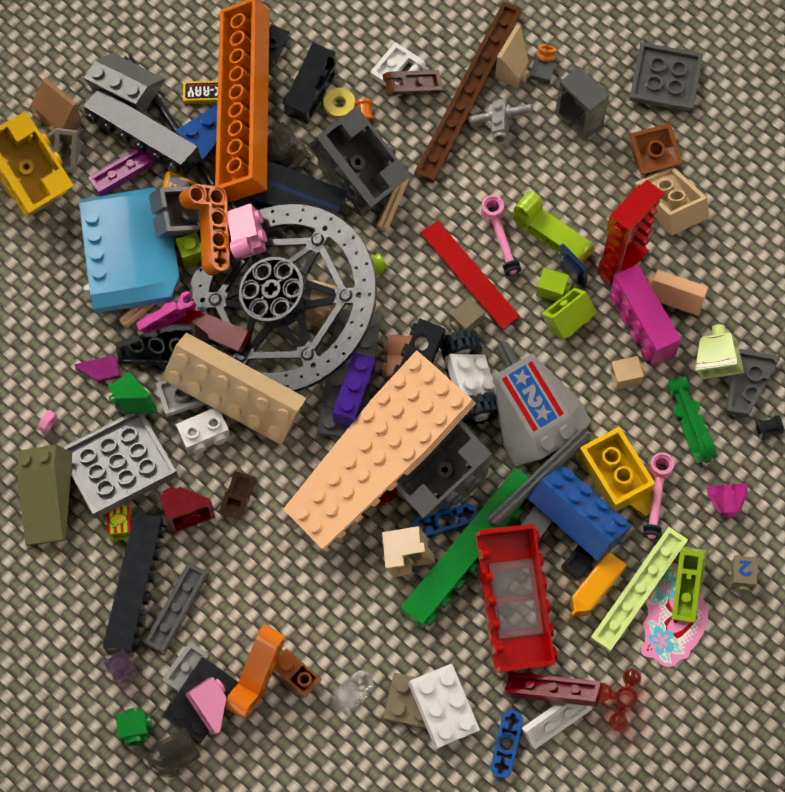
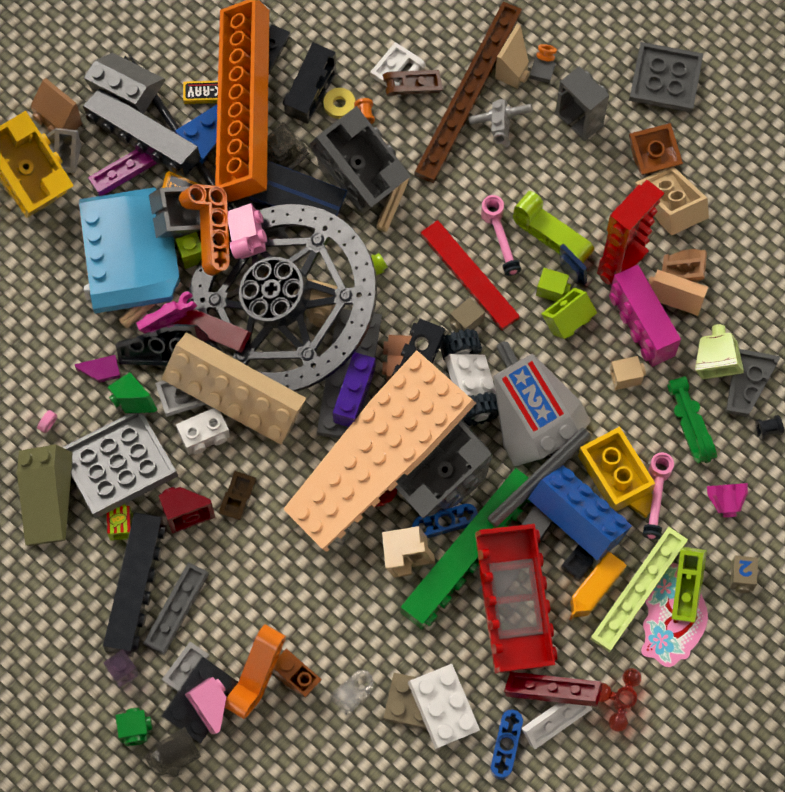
(686, 264): none -> medium nougat slope

